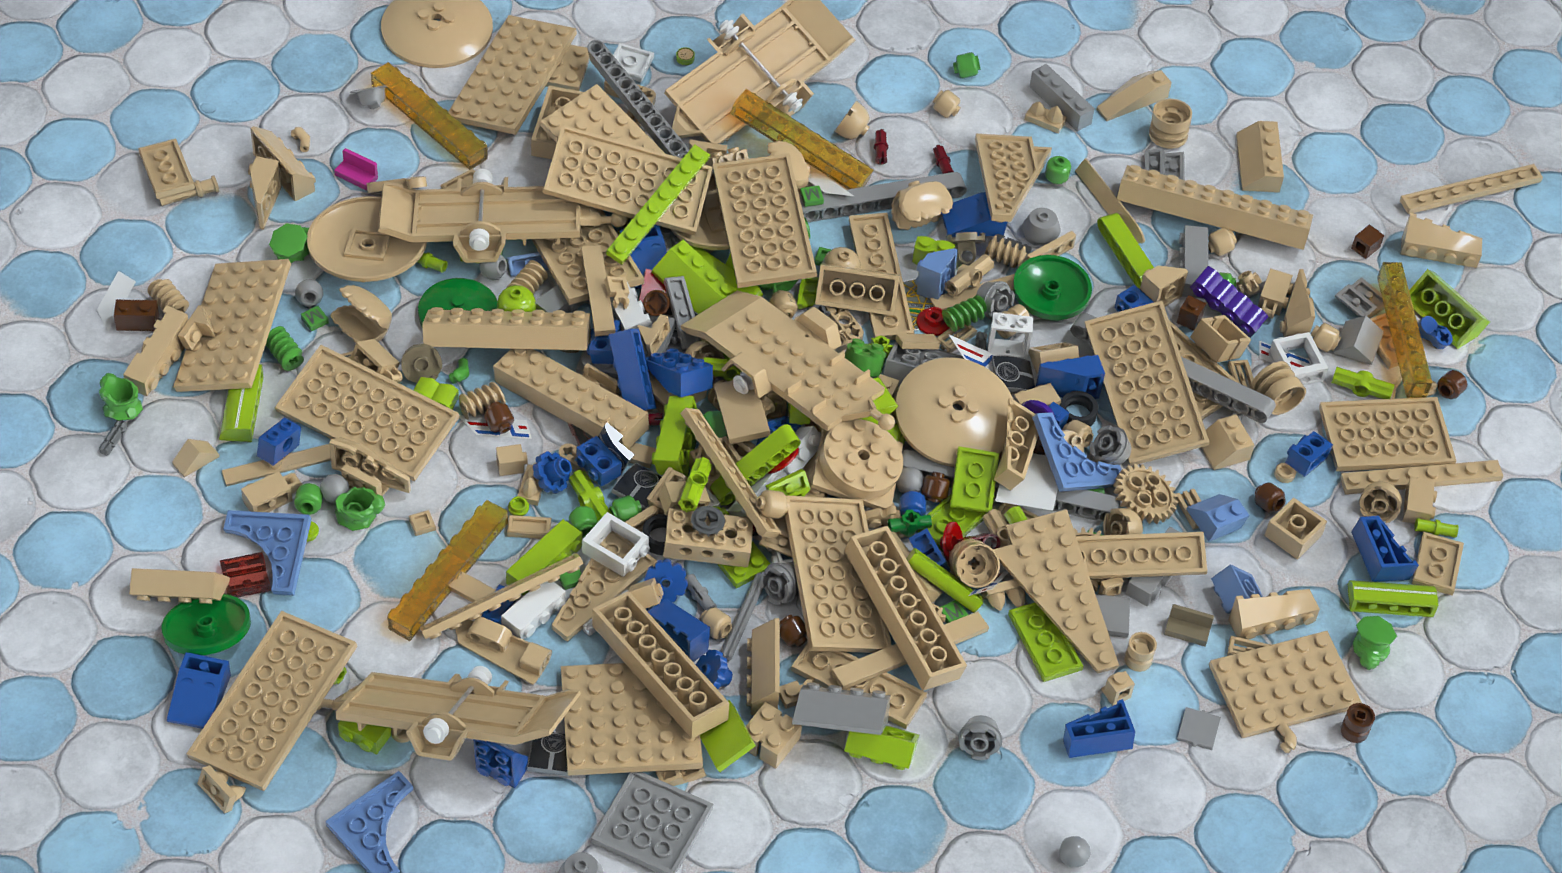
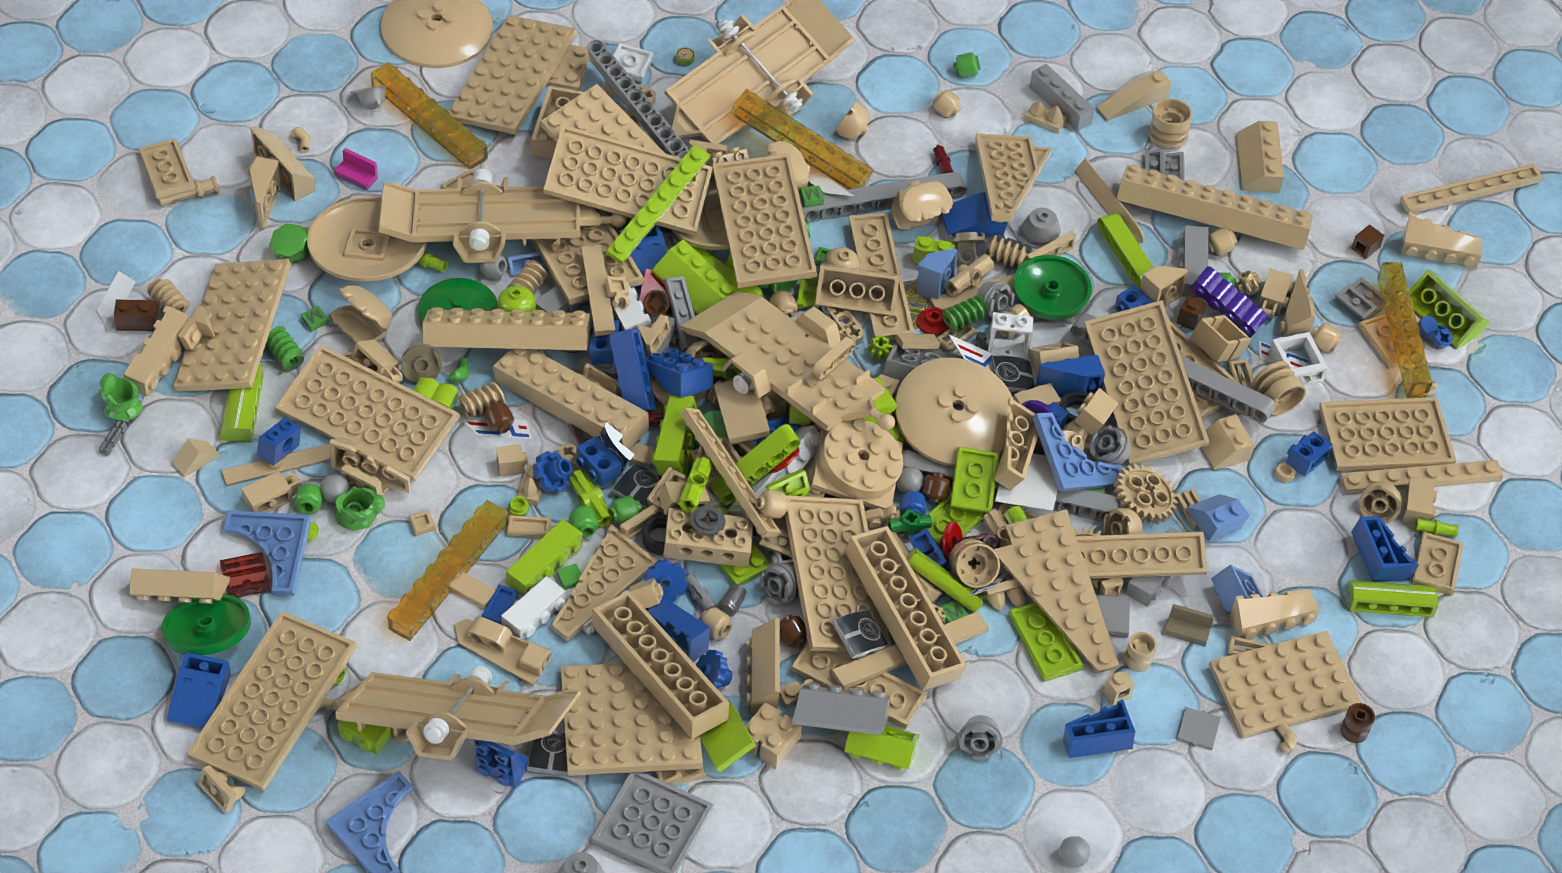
(309, 293): light grey piece -> none
(411, 182): tan beam -> none
(493, 600): tan plate -> none
(600, 531): white window -> none
(732, 599): none -> flat silver piece
(742, 618): light grey axle -> none
(833, 358): none -> tan beam
(860, 633): none -> black slope
(866, 356): bright green brick -> none
(881, 146): dark red axle -> none
(1058, 169): bright green head -> none
(1095, 411): none -> tan brick
(1269, 497): reddish brown head -> none
(1295, 528): tan brick -> none
(1359, 340): light grey slope -> none
(1362, 383): lime piece -> none
(1373, 640): bright green piece -> none
(1452, 384): reddish brown head -> none

